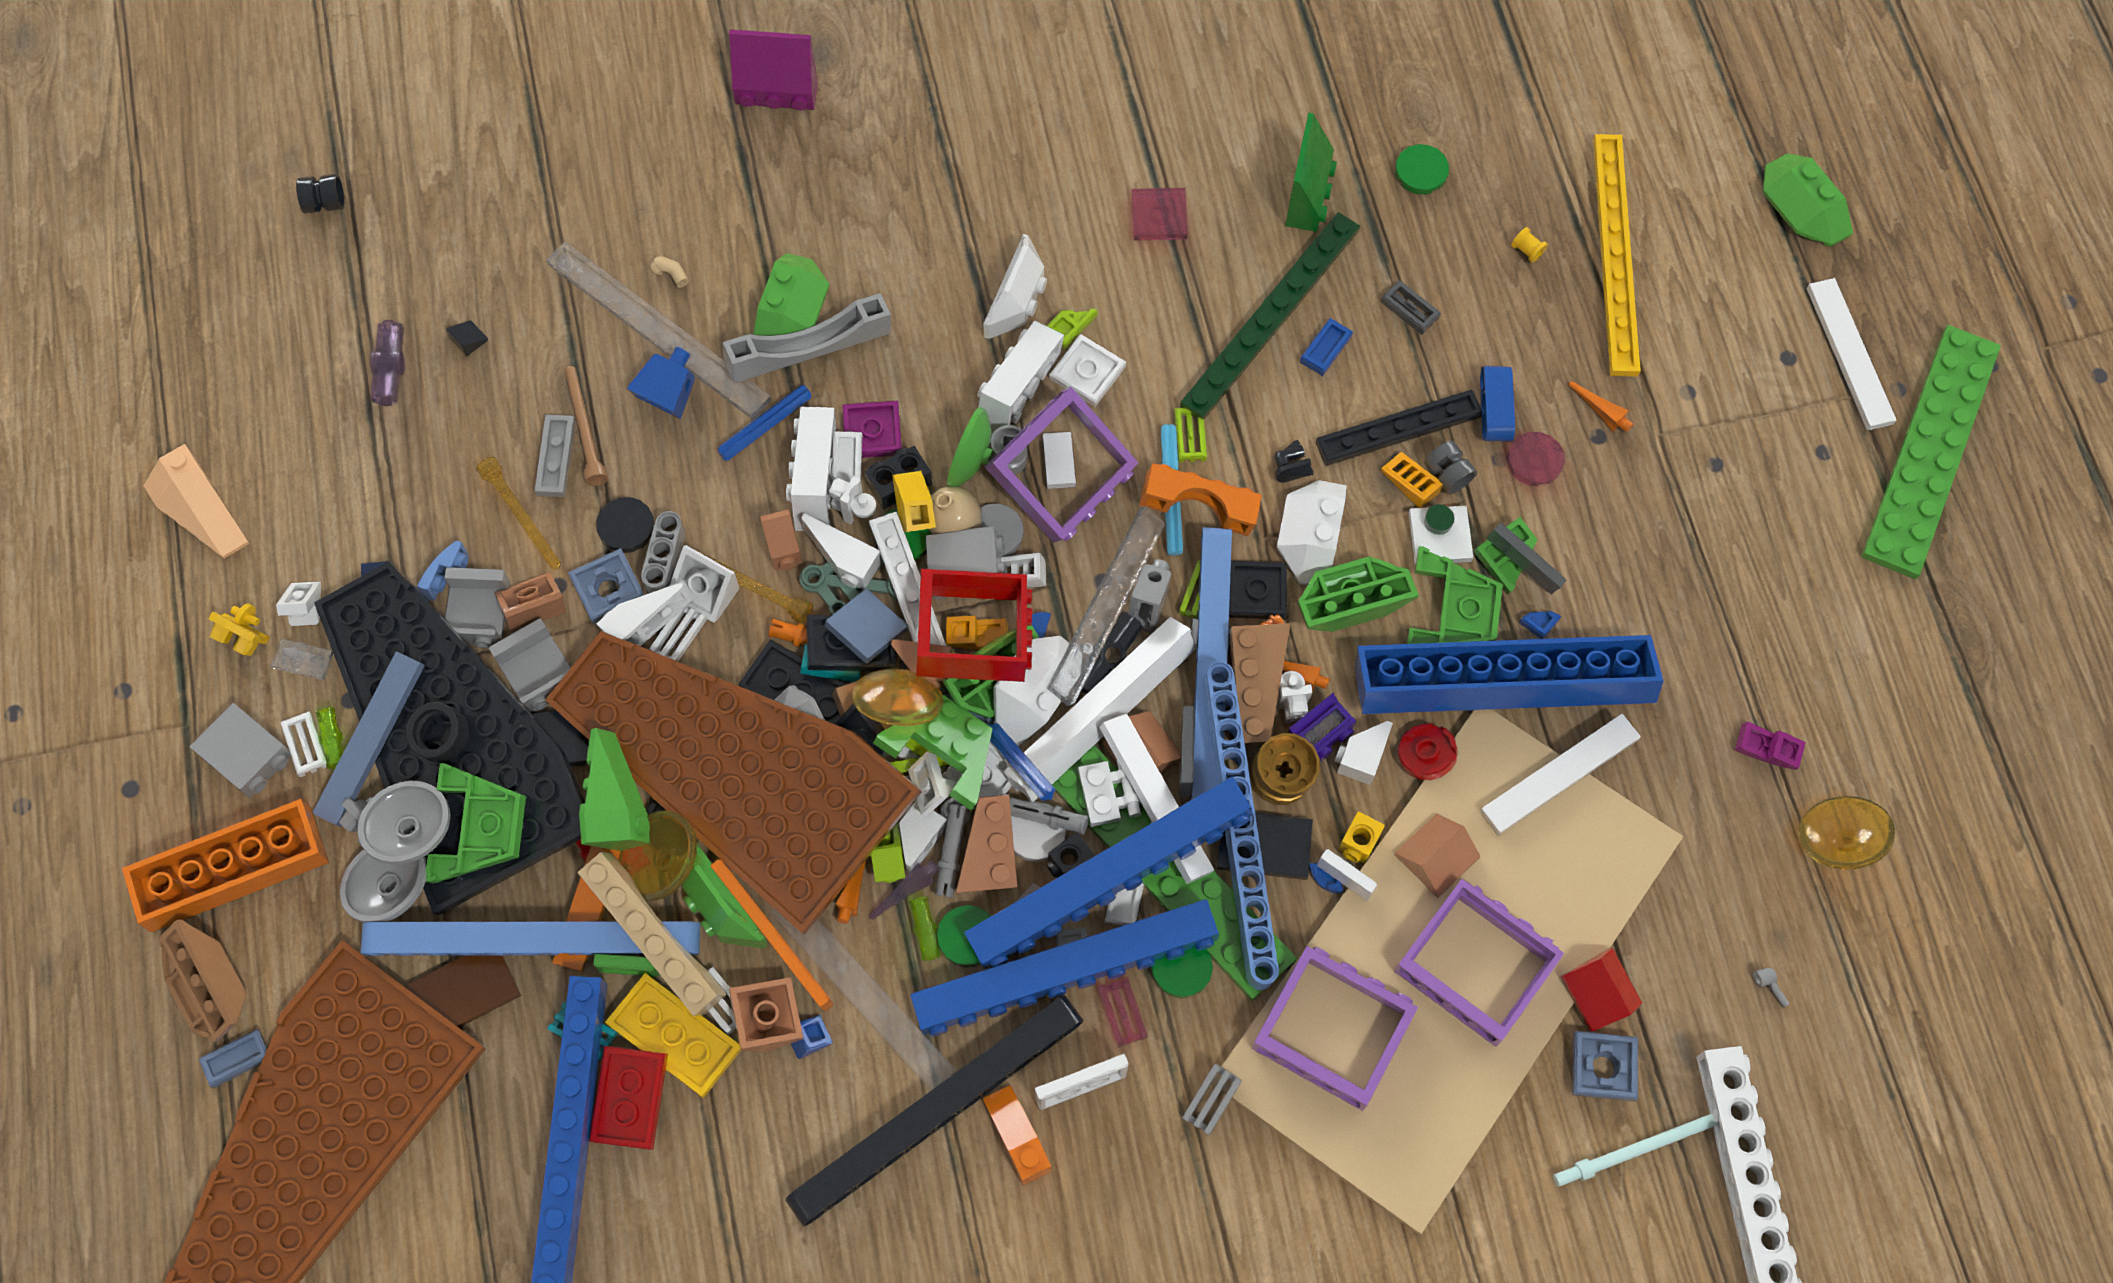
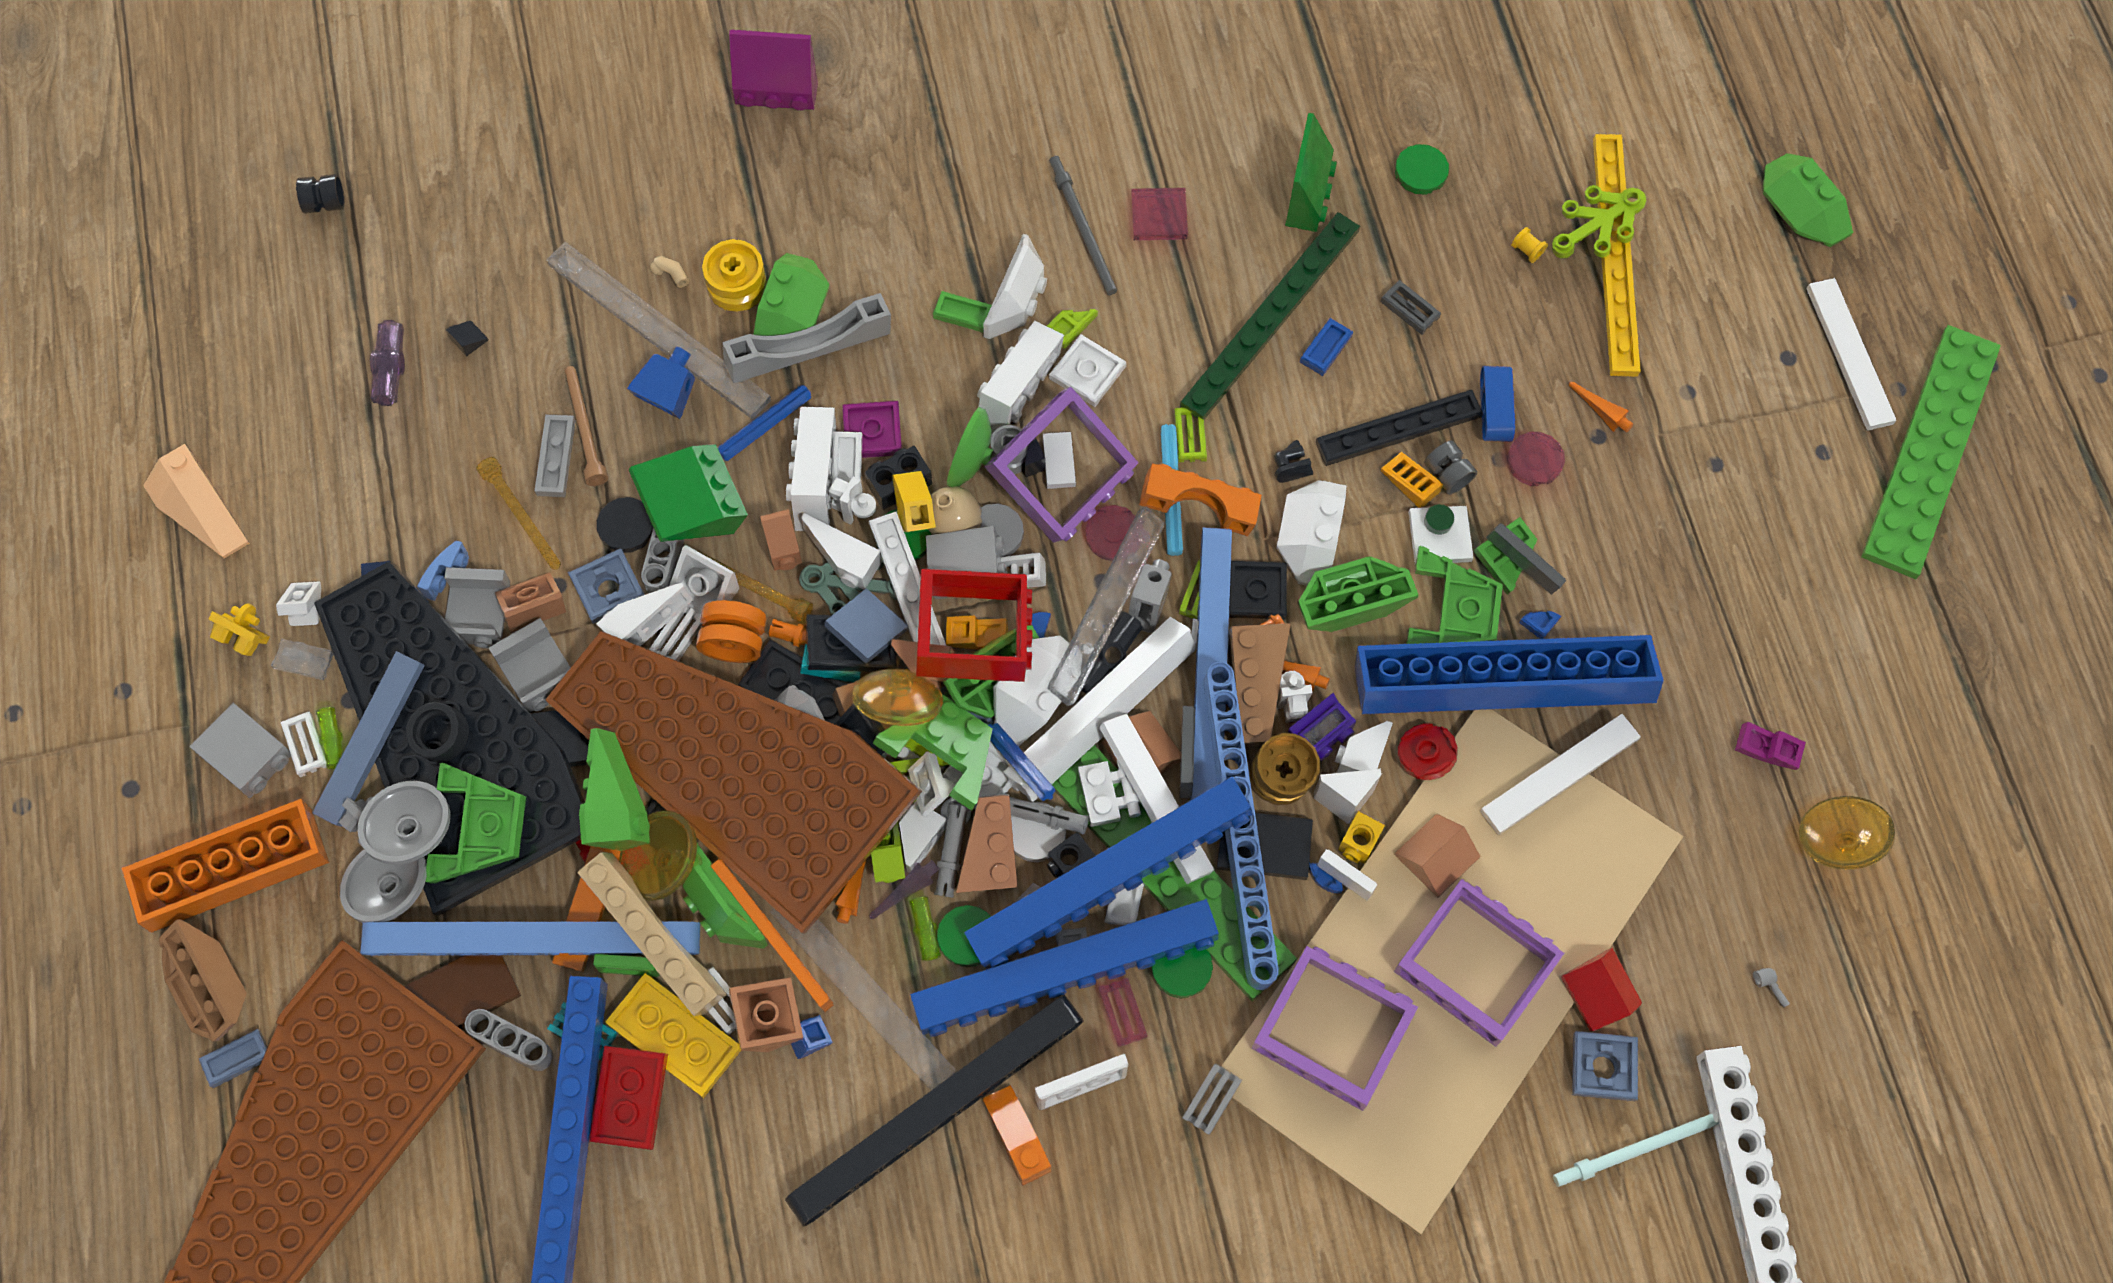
(497, 1031): none -> light grey beam
(689, 494): none -> green slope
(731, 631): none -> orange wheel
(734, 275): none -> yellow wheel
(961, 311): none -> bright green tile
(1035, 459): none -> black slope
(1064, 183): none -> dark grey bar
(1107, 530): none -> clear pink tile
(1346, 791): none -> white slope
(1600, 219): none -> lime plant

